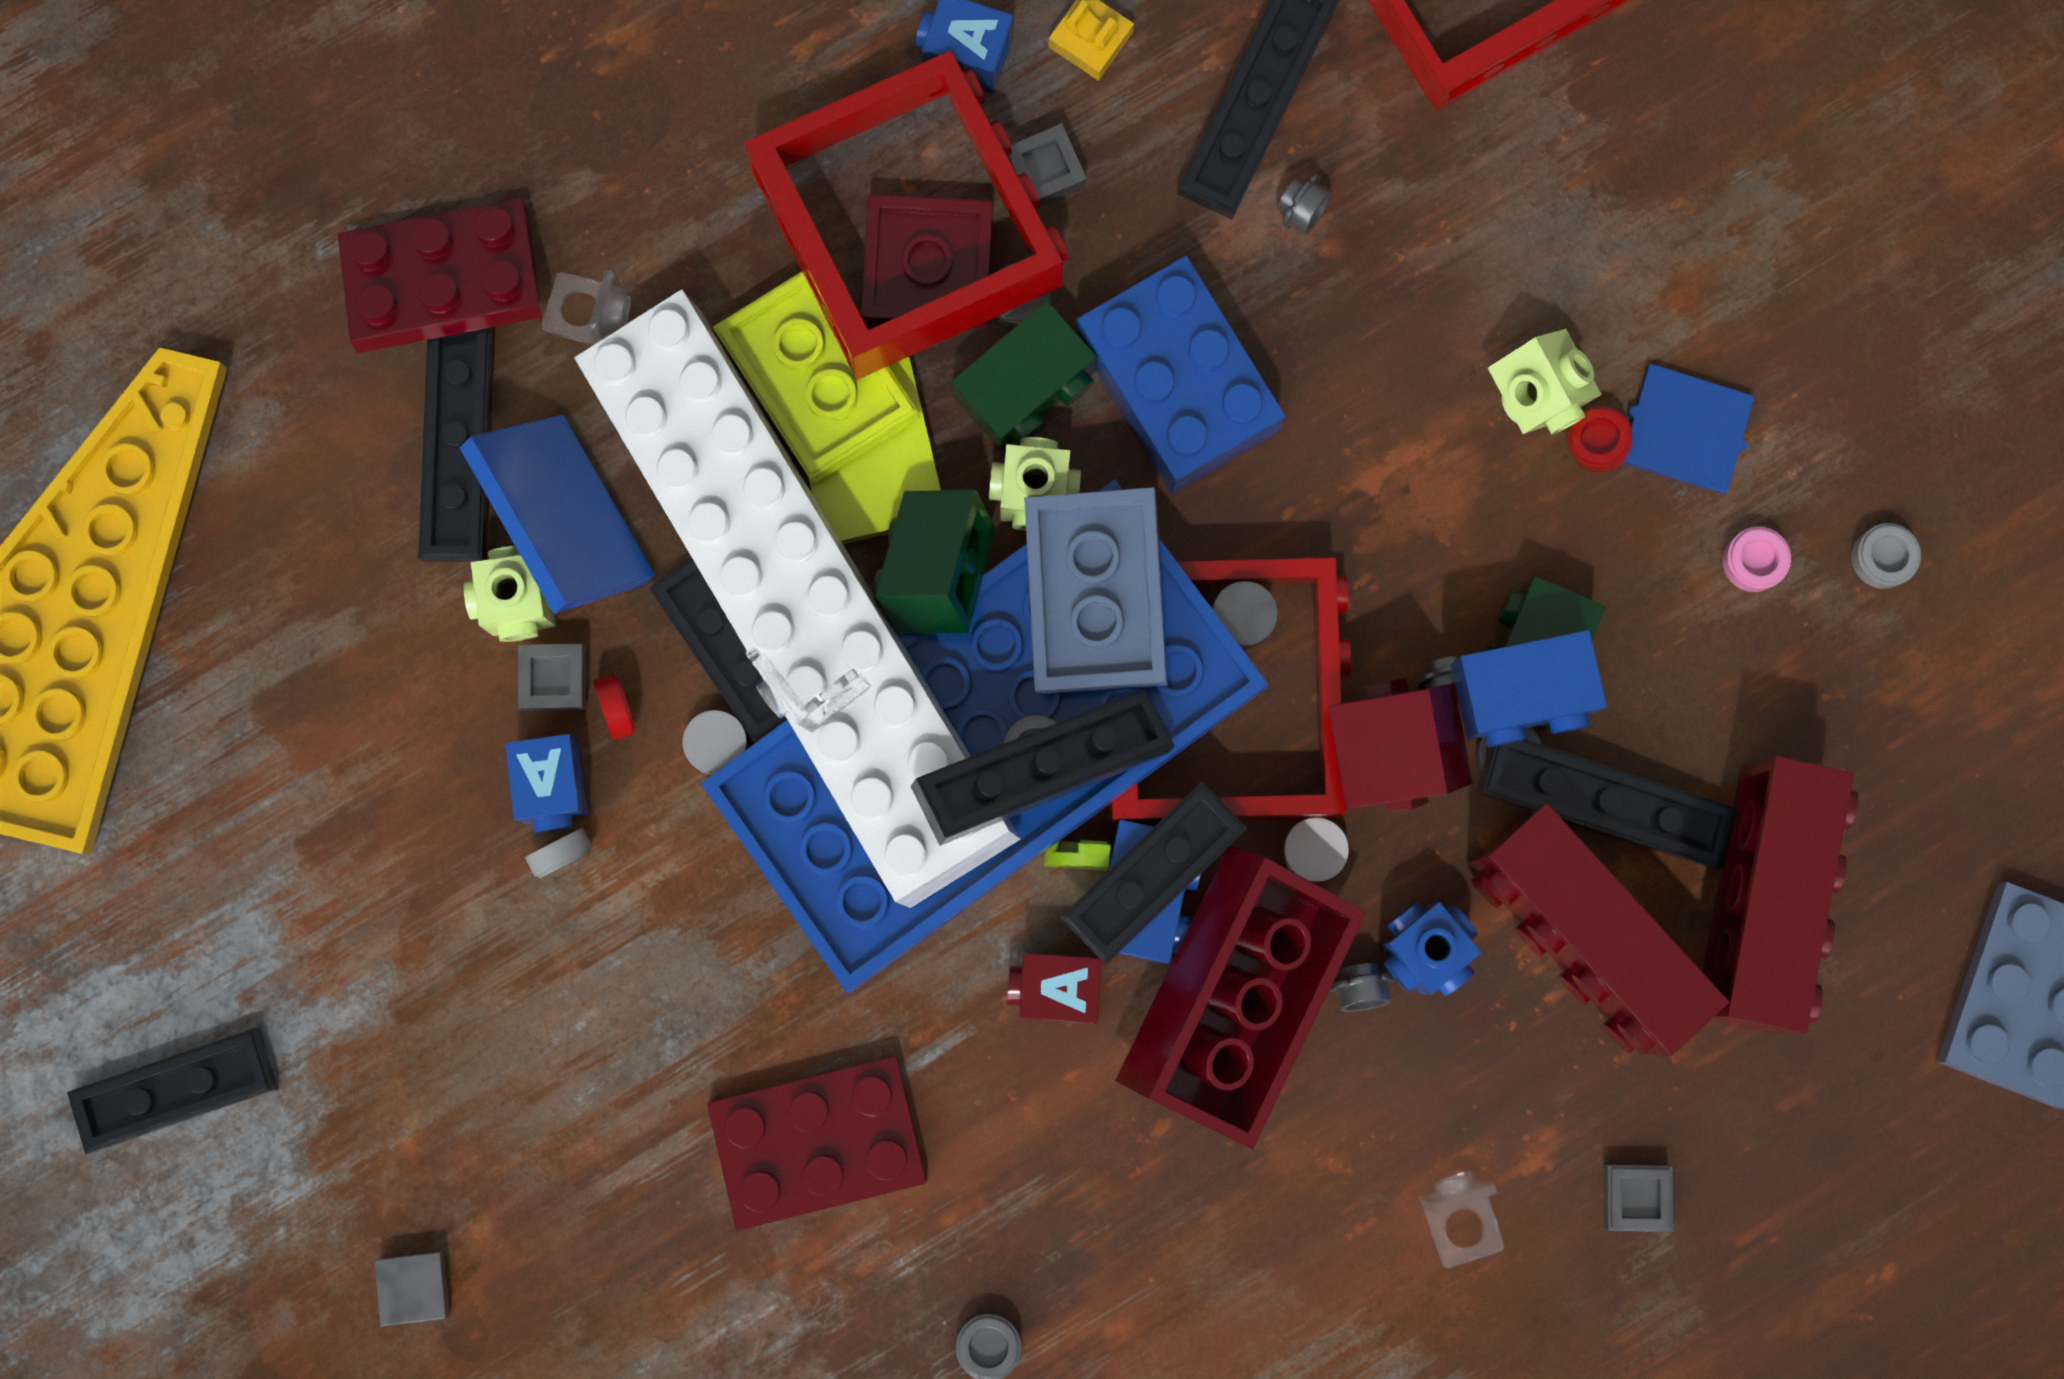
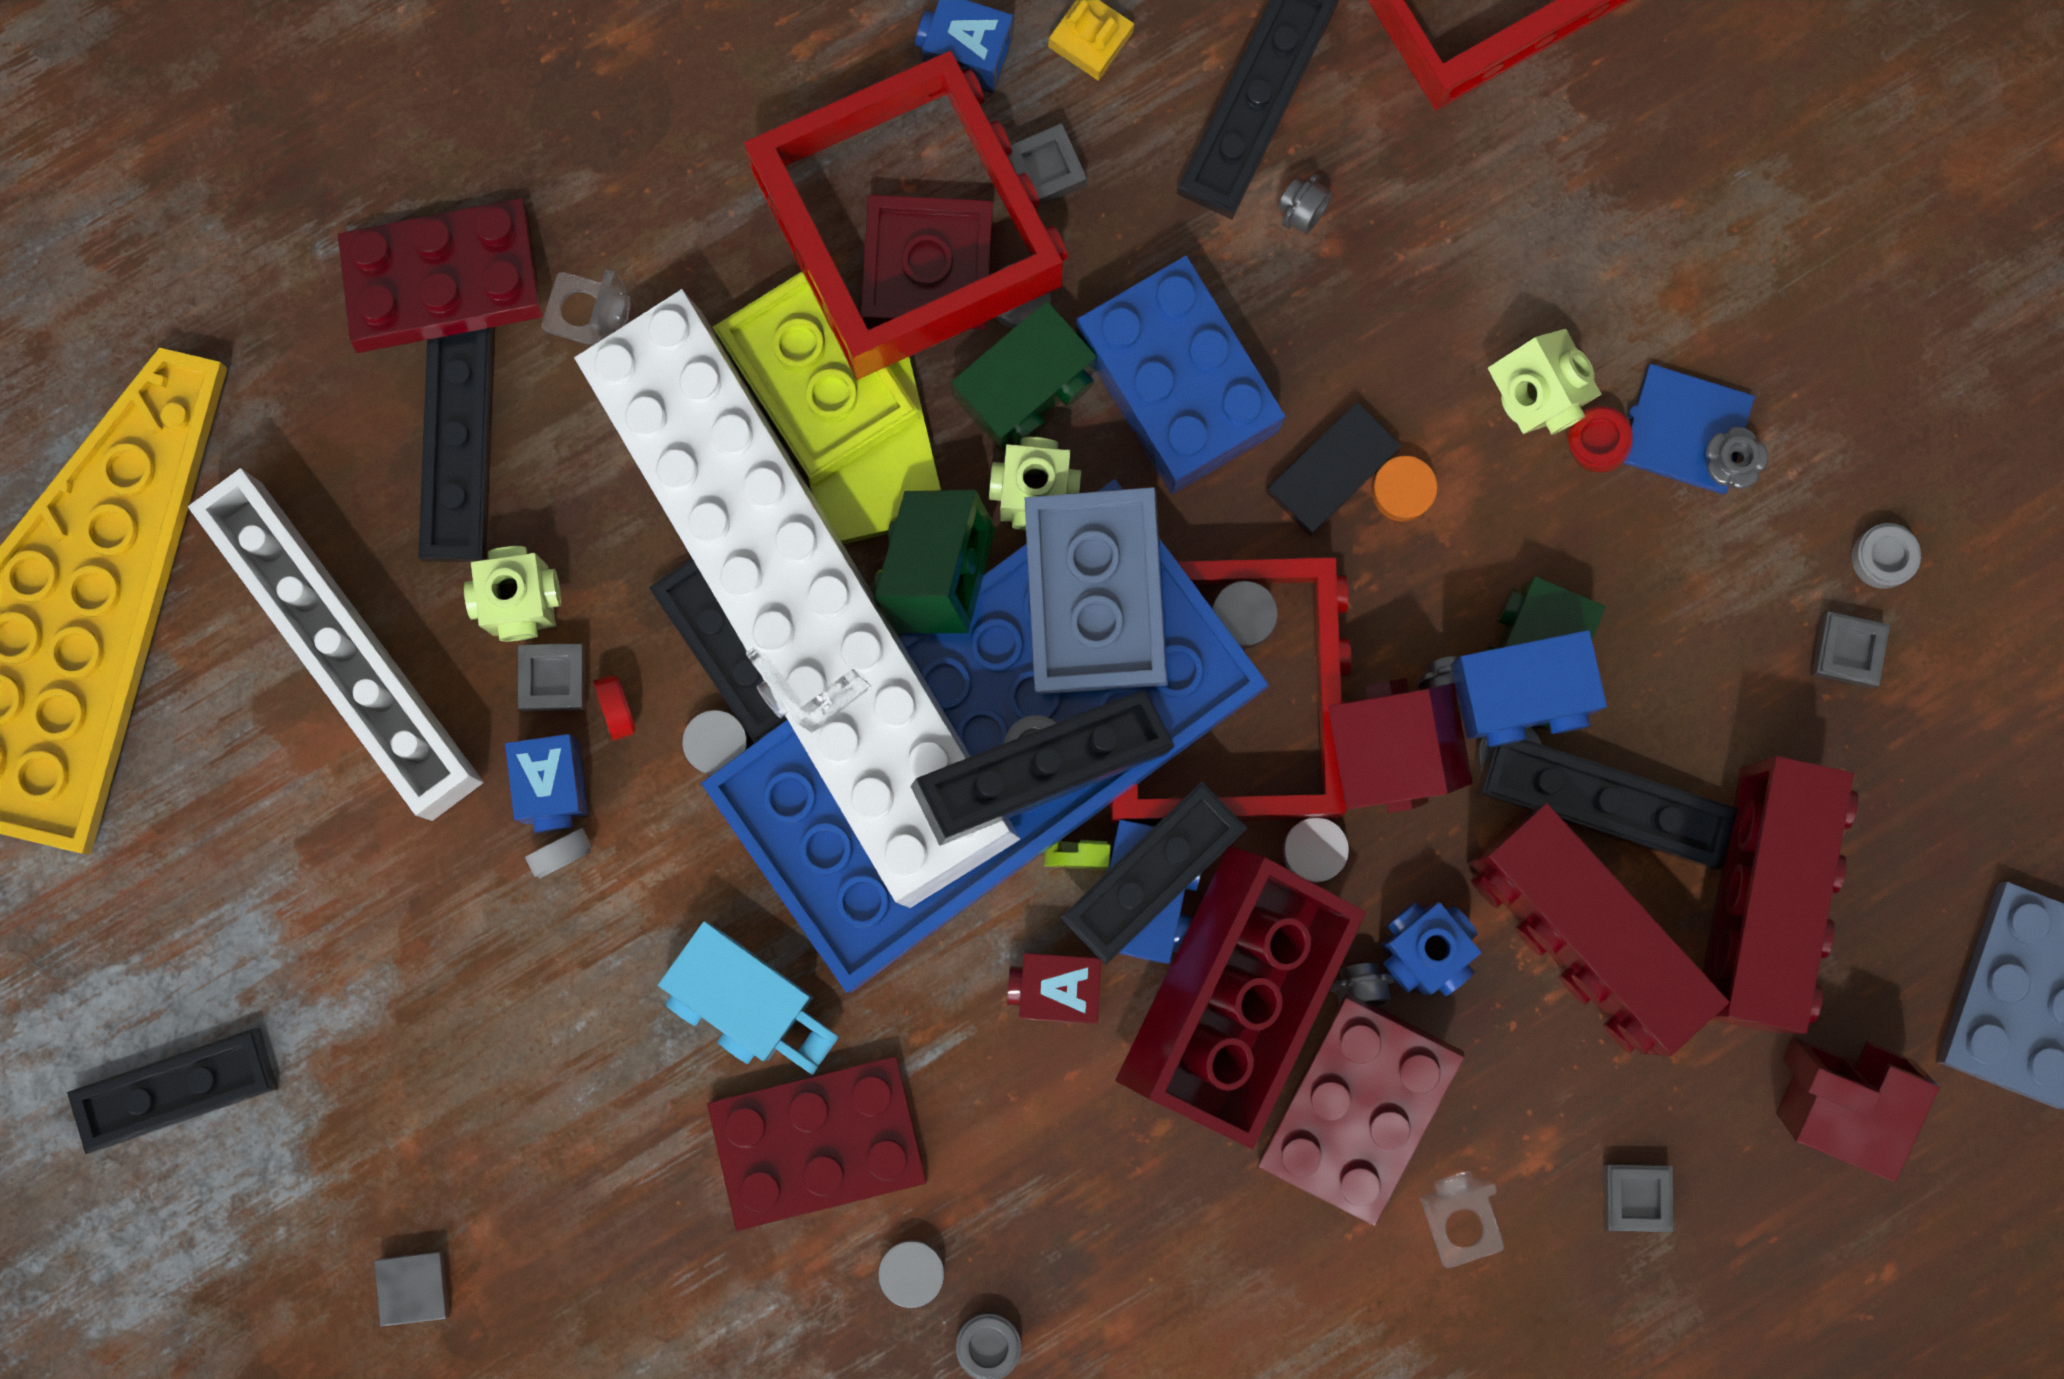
(336, 645): none -> white brick
(557, 512): blue tile -> none
(743, 1000): none -> medium azure brick
(911, 1273): none -> light grey tile
(1333, 469): none -> black tile
(1360, 1108): none -> dark red plate
(1404, 488): none -> orange tile
(1726, 471): none -> flat silver plate
(1756, 559): bright pink tile -> none
(1850, 650): none -> flat silver tile
(1858, 1110): none -> dark red plate

